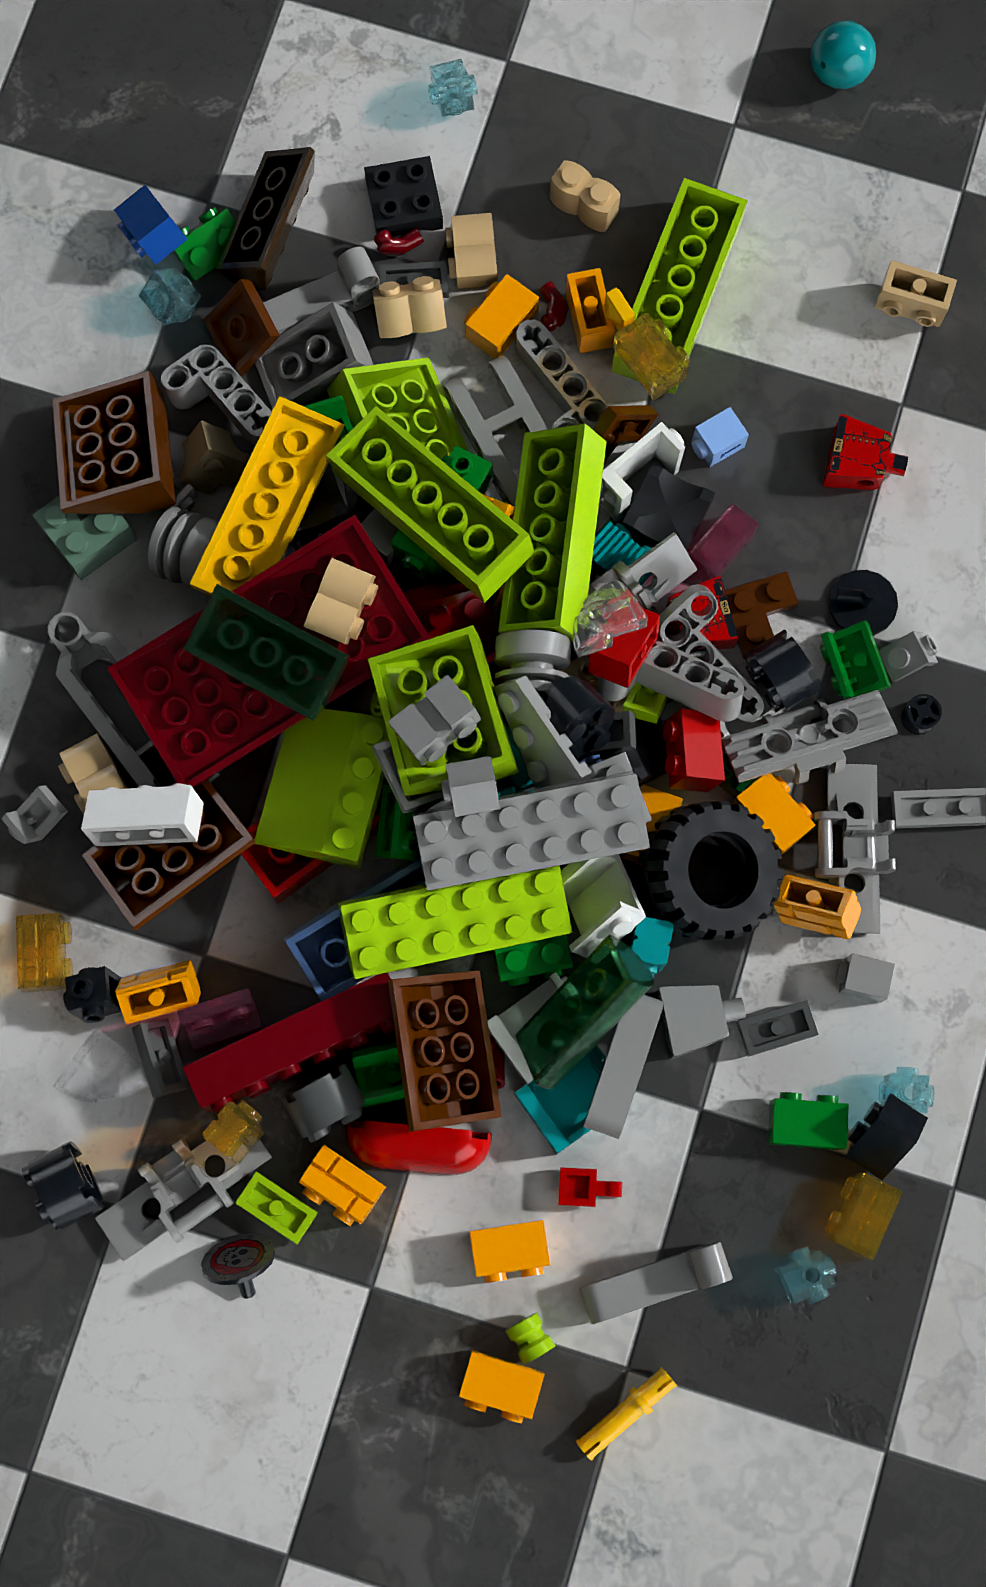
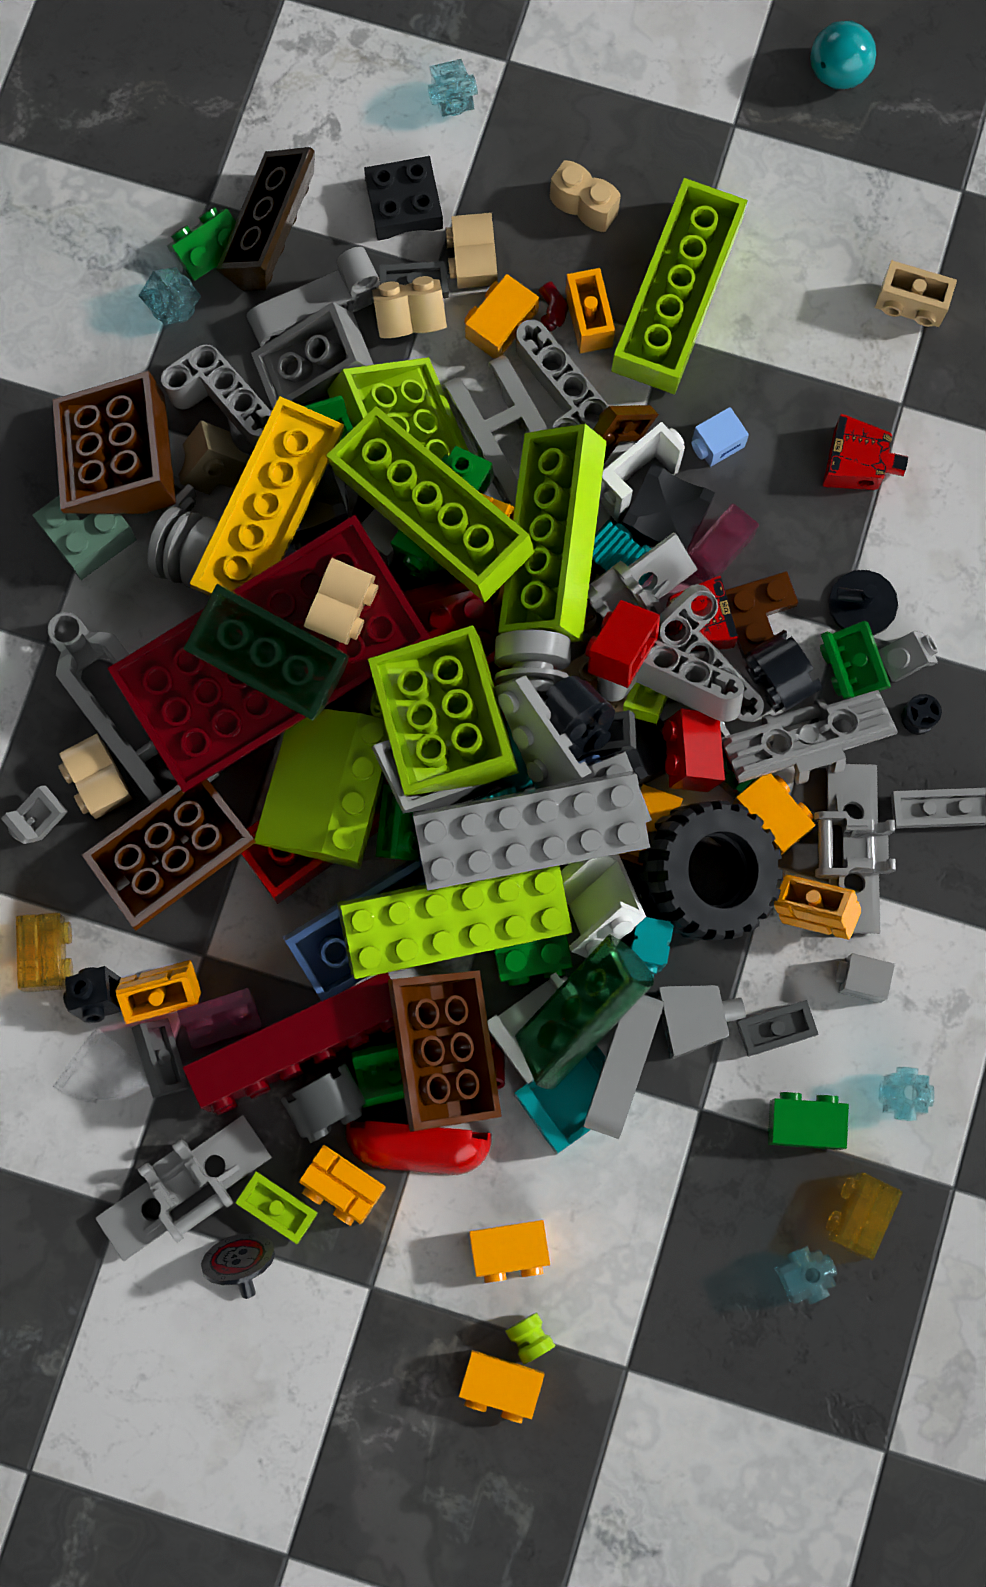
(64, 1186): black brick -> none
(142, 815): white brick -> none
(148, 226): blue brick -> none
(235, 1130): clear yellow brick -> none
(241, 326): reddish brown plate -> none
(398, 246): dark red arm -> none
(435, 721): light grey brick -> none
(471, 786): light grey brick -> none
(581, 1187): red plate -> none
(605, 615): clear brick -> none
(618, 309): yellow tile -> none
(626, 1413): yellow pin -> none
(651, 355): clear yellow brick -> none
(656, 1282): light grey beam -> none
(886, 1136): black brick -> none

